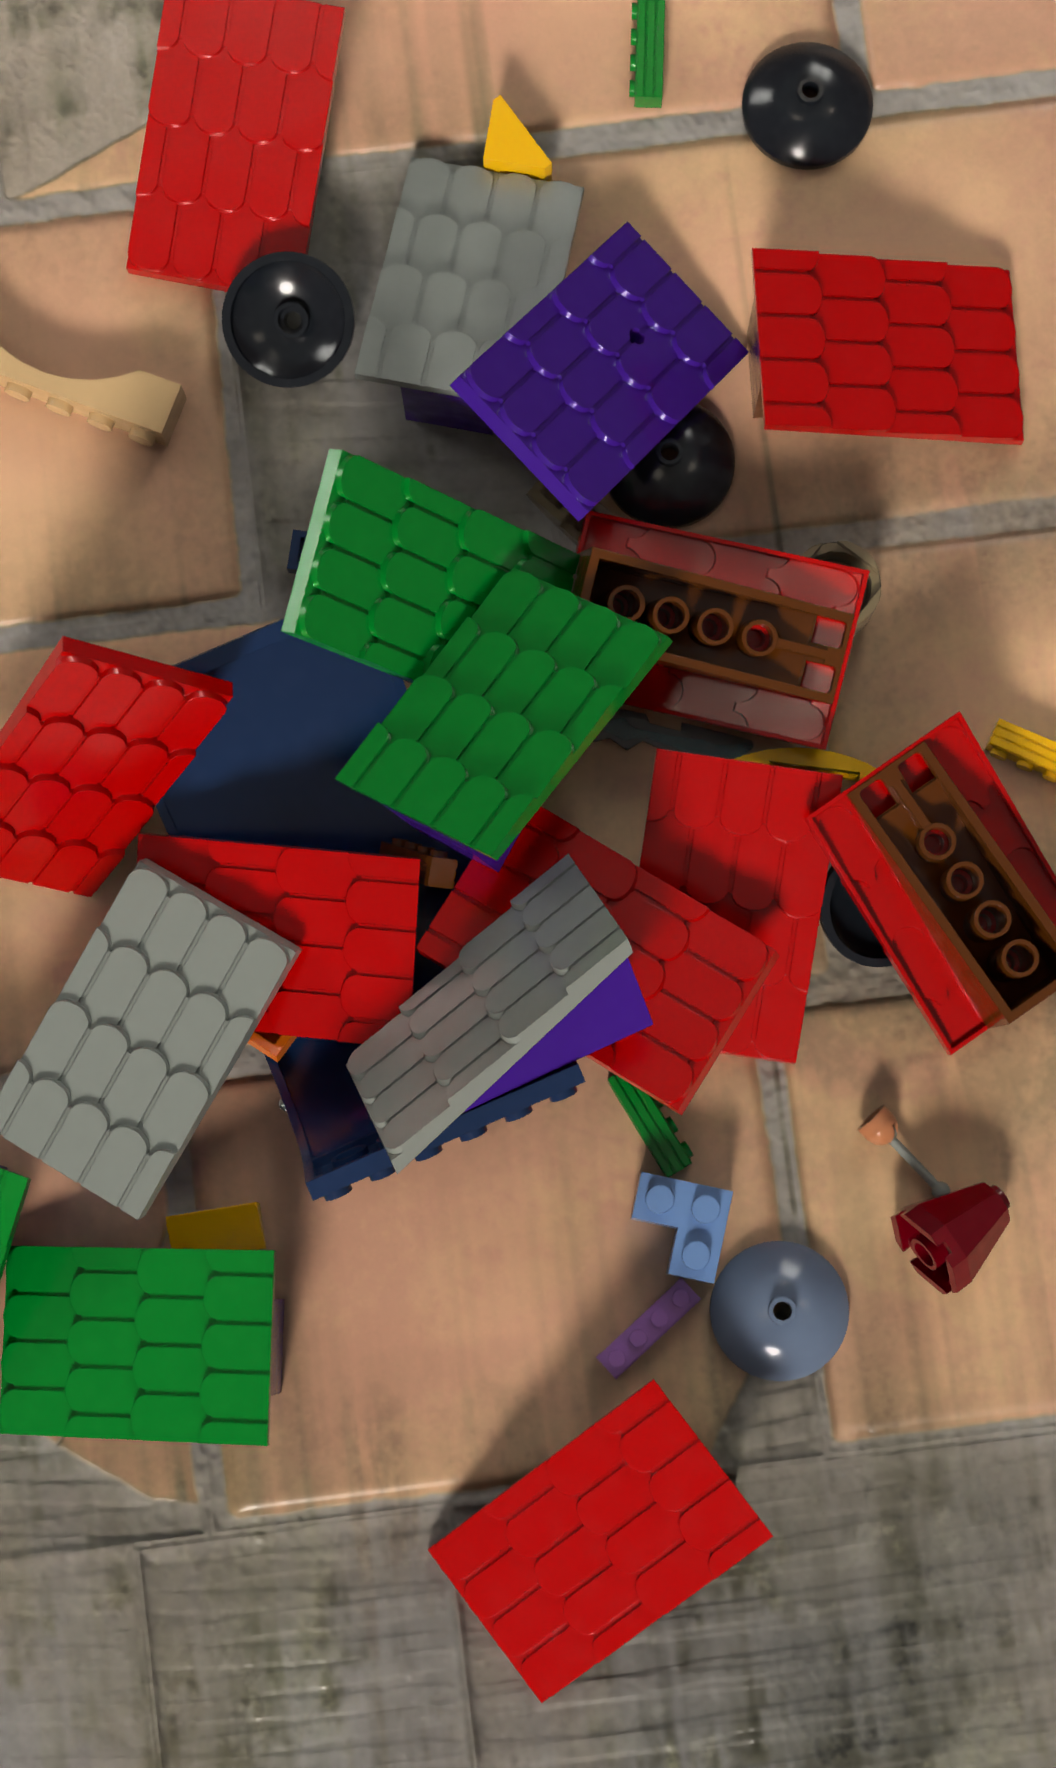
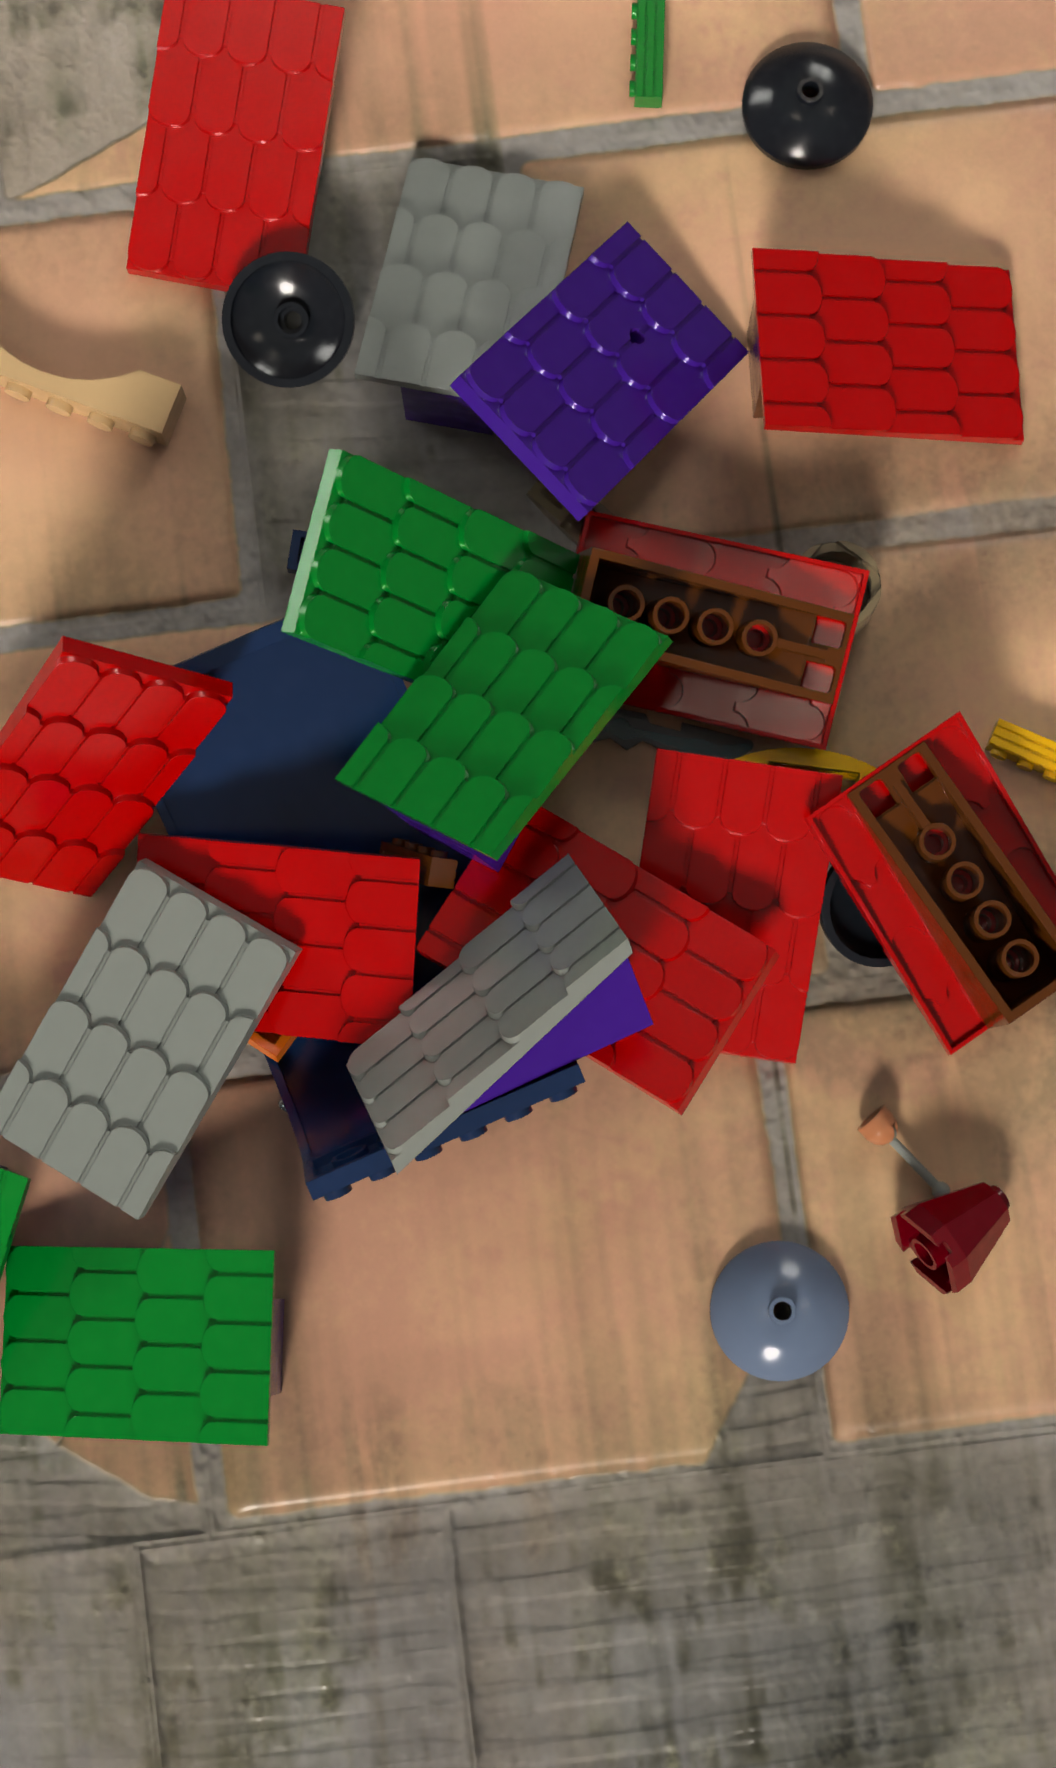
(218, 1228): yellow slope -> none
(511, 147): yellow slope -> none
(599, 1541): red piece -> none
(648, 1328): medium lavender piece -> none
(653, 1127): green piece -> none
(683, 488): black dish -> none
(695, 1213): medium blue brick -> none

